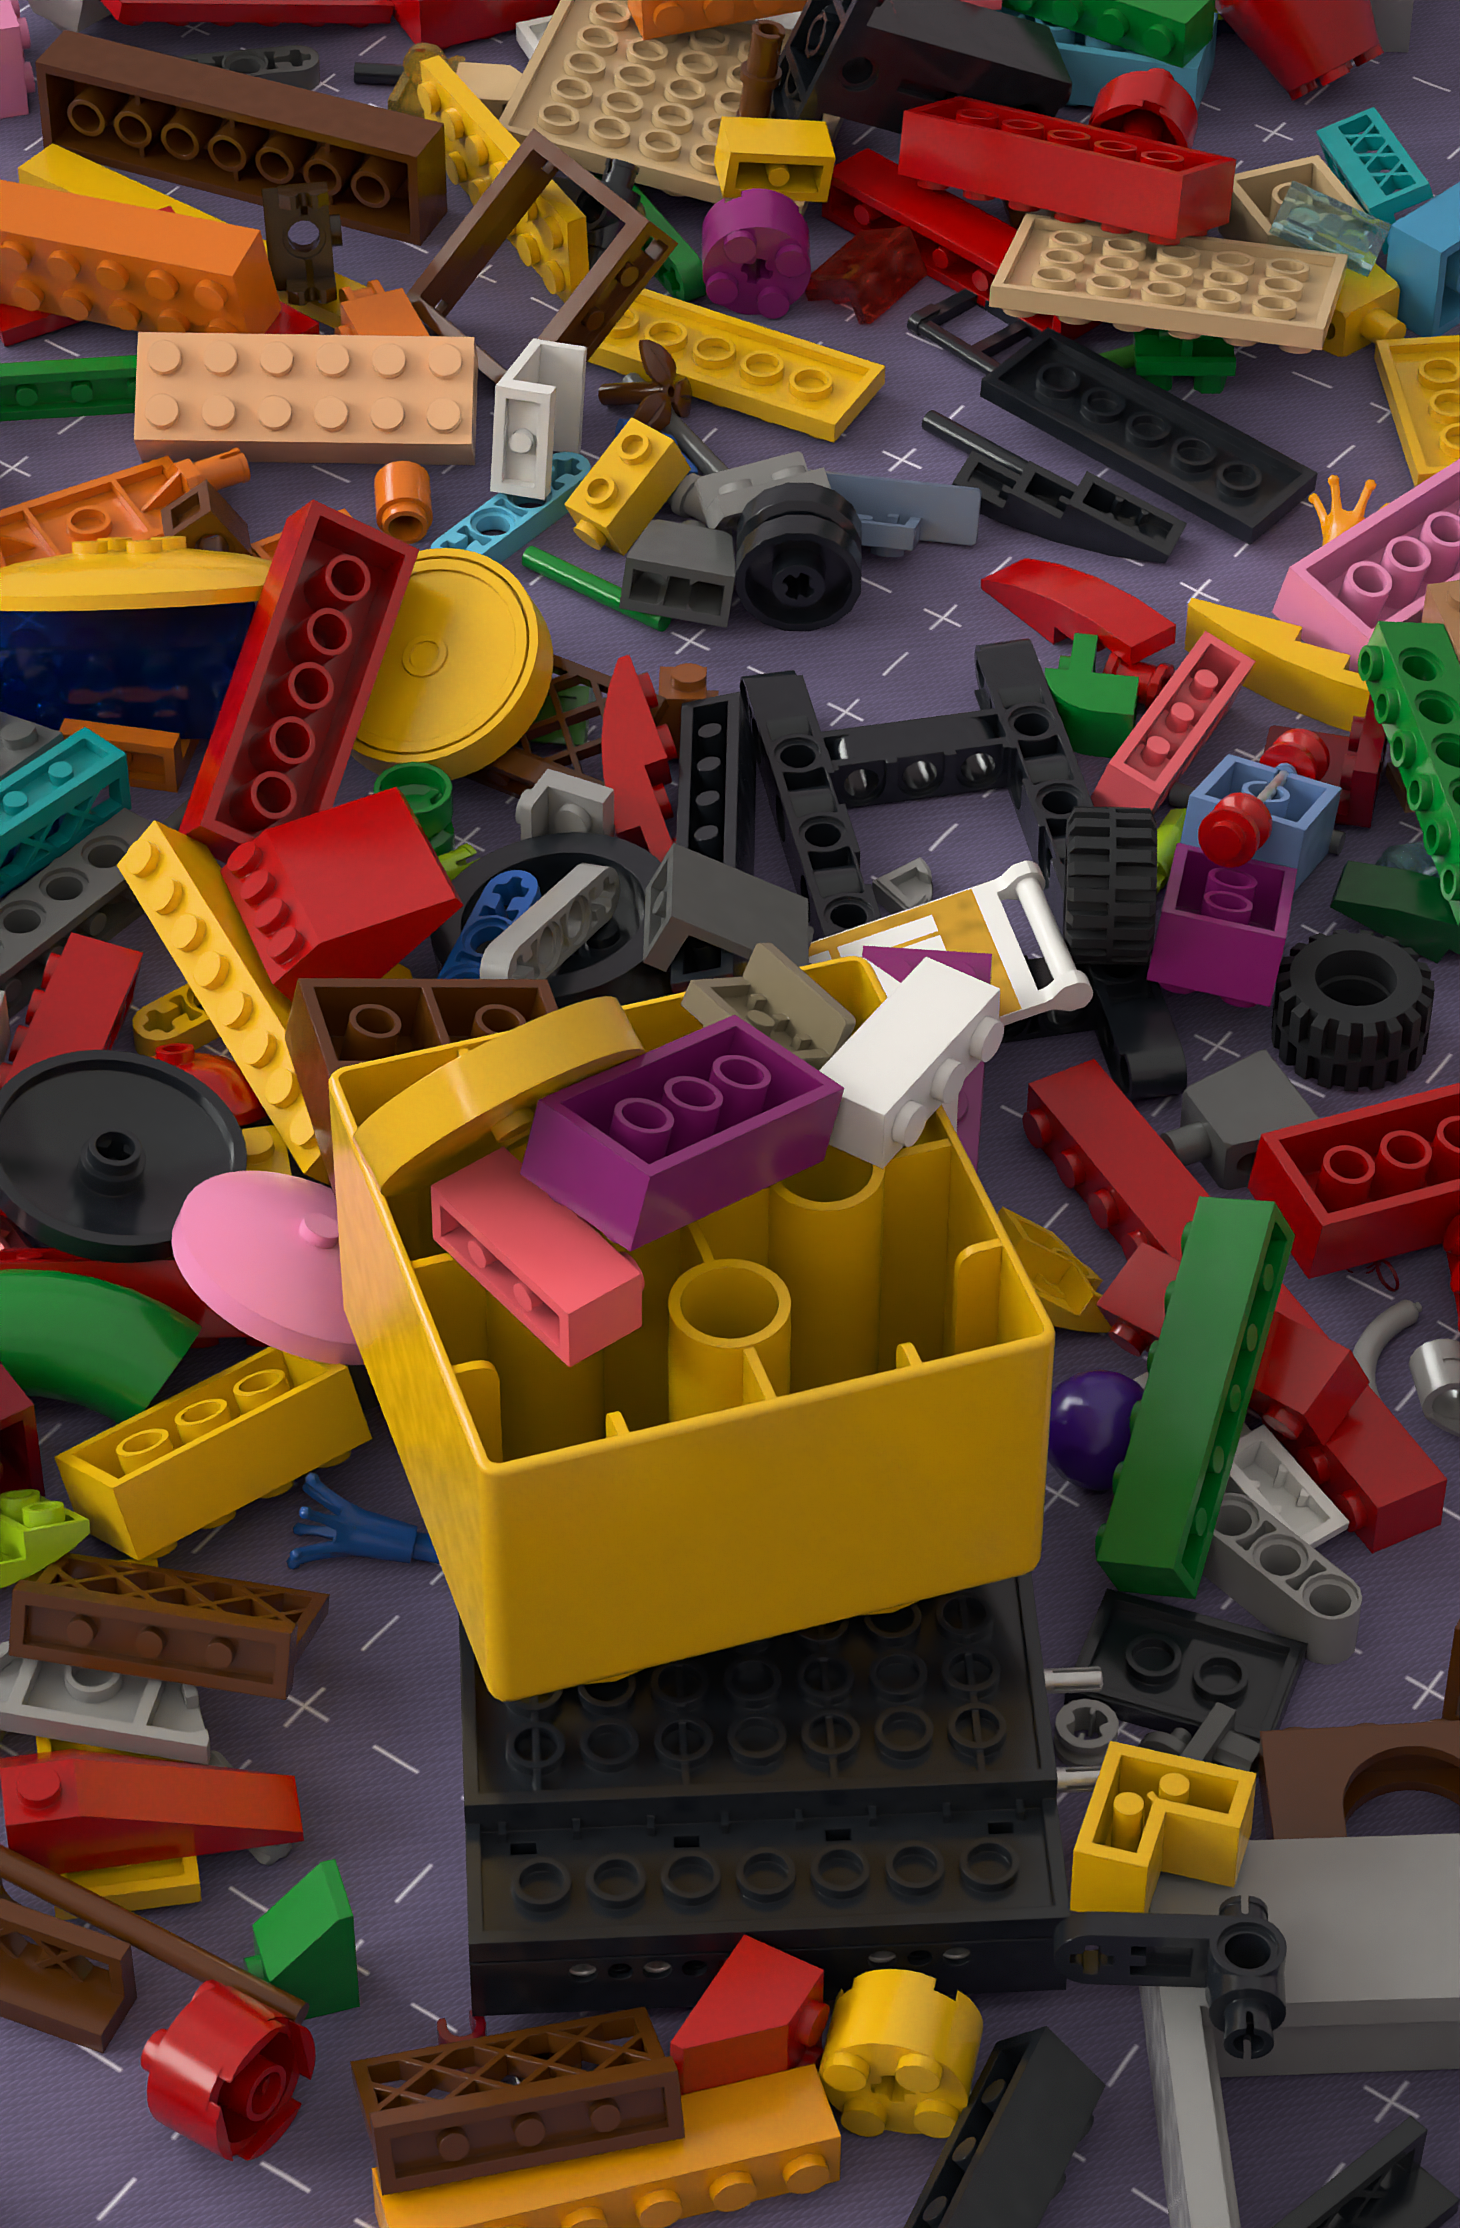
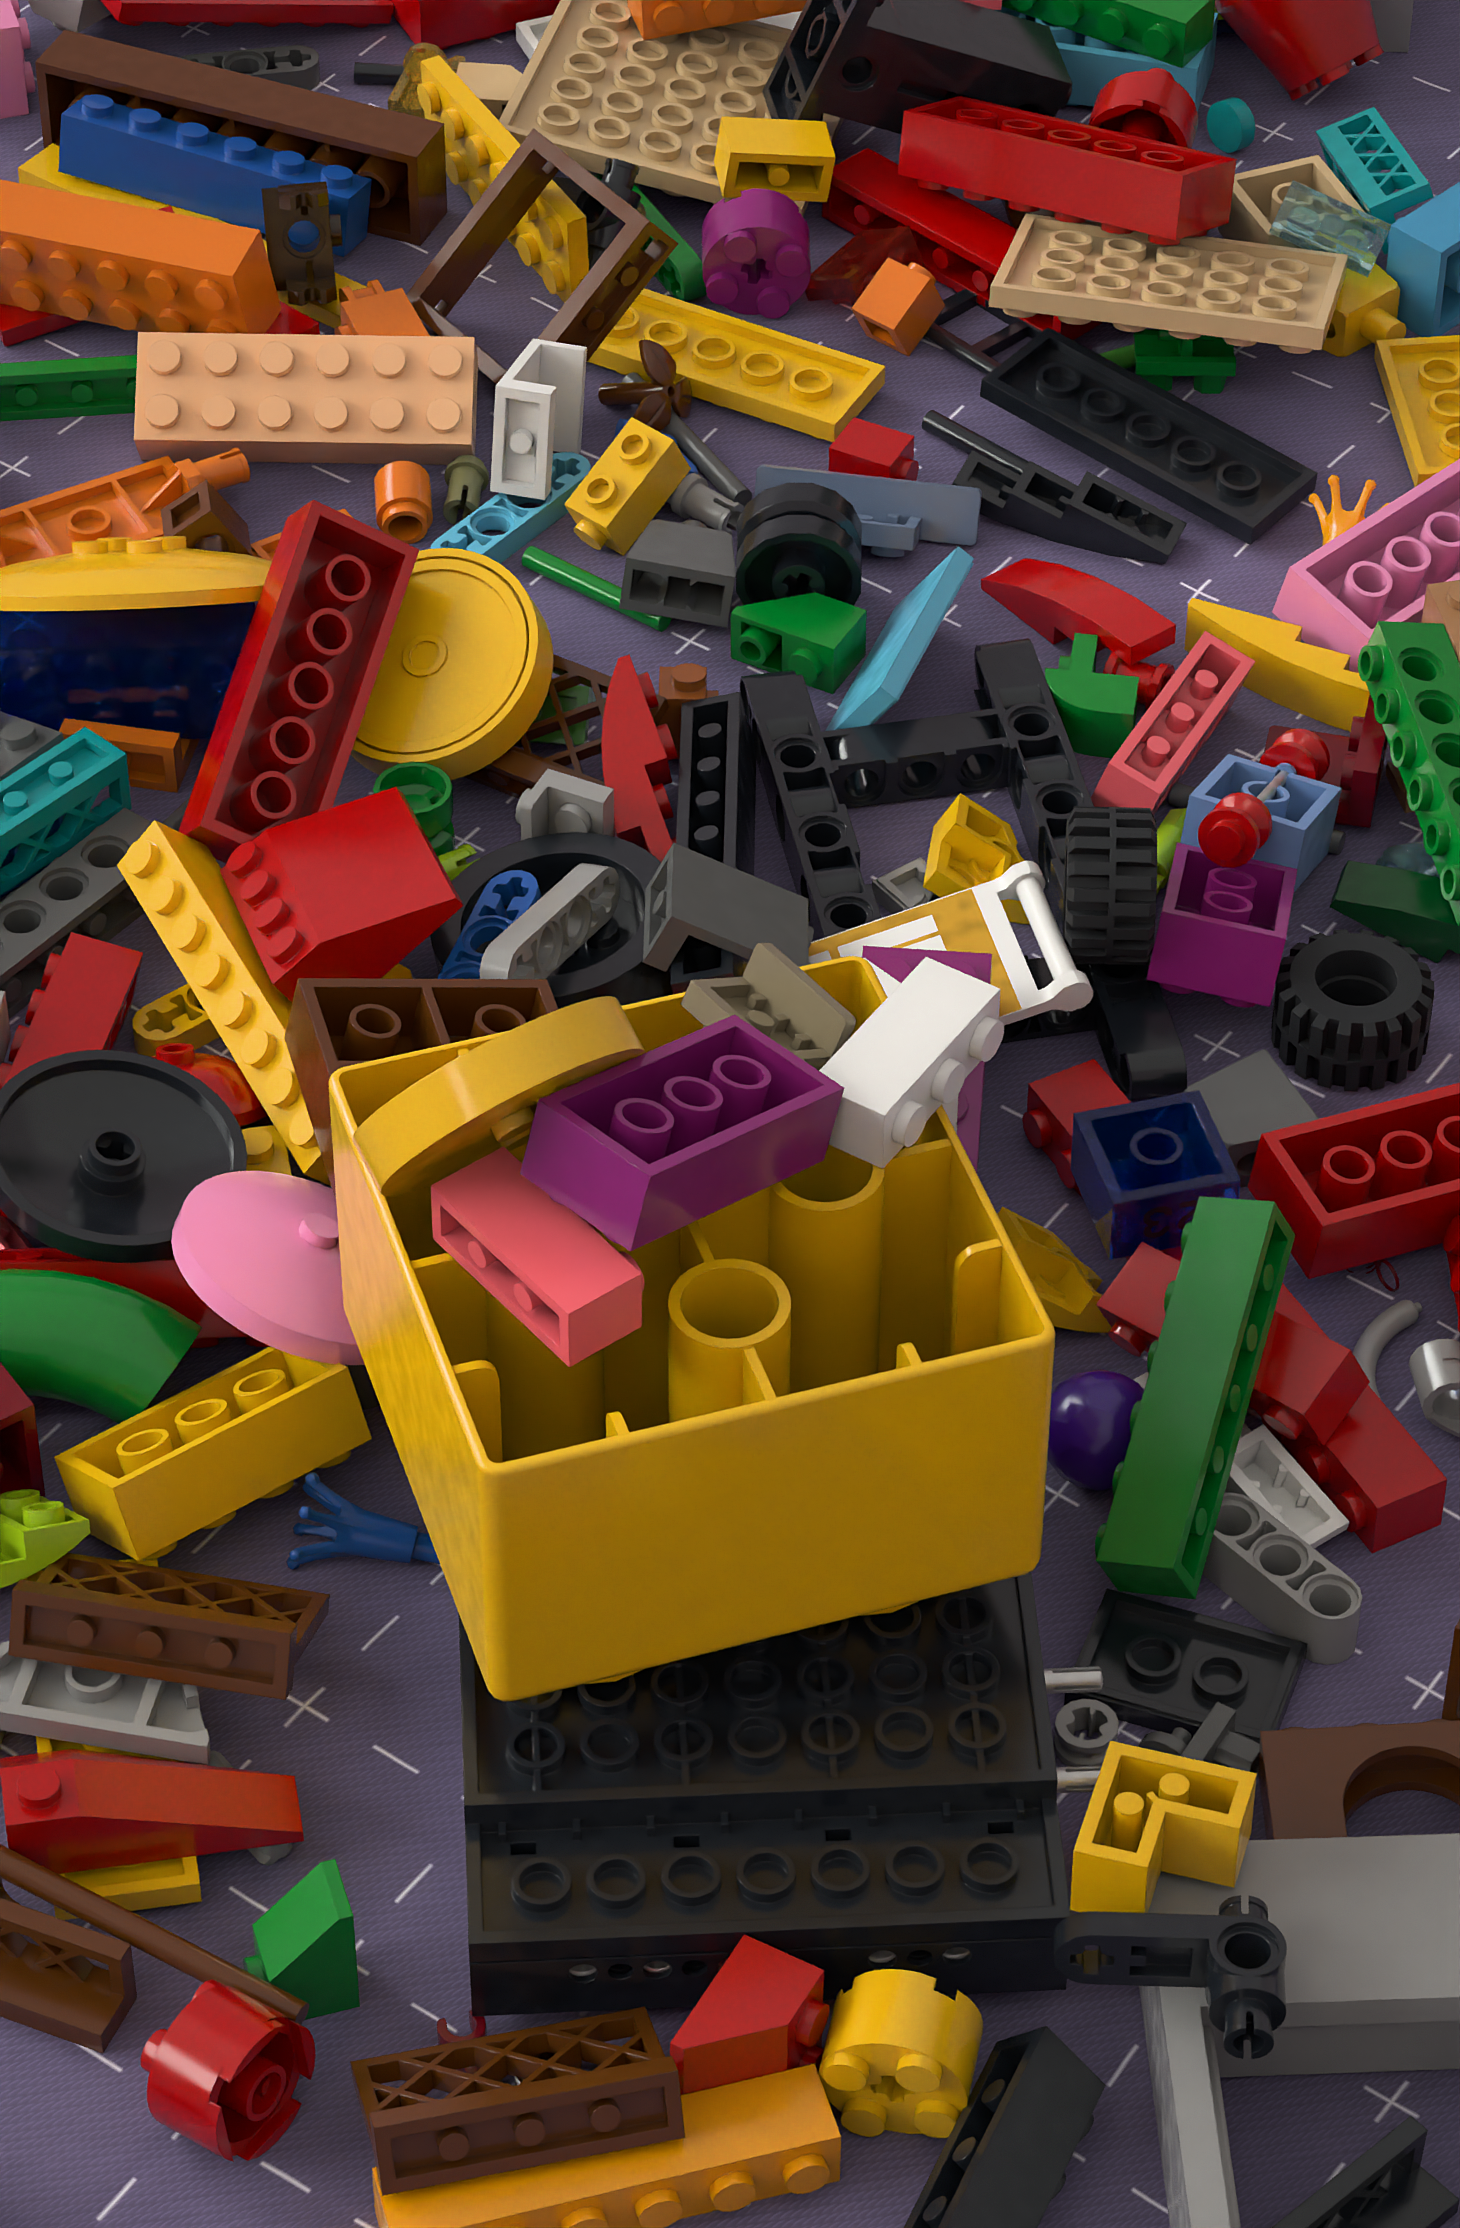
(200, 168): none -> blue brick
(465, 481): none -> olive pin
(728, 491): light grey bracket -> none
(761, 70): reddish brown pin -> none
(801, 634): none -> green slope
(873, 451): none -> red brick
(899, 305): none -> orange brick
(902, 644): none -> medium azure tile
(969, 850): none -> yellow slope
(1147, 1167): none -> clear blue brick
(1231, 124): none -> teal tile

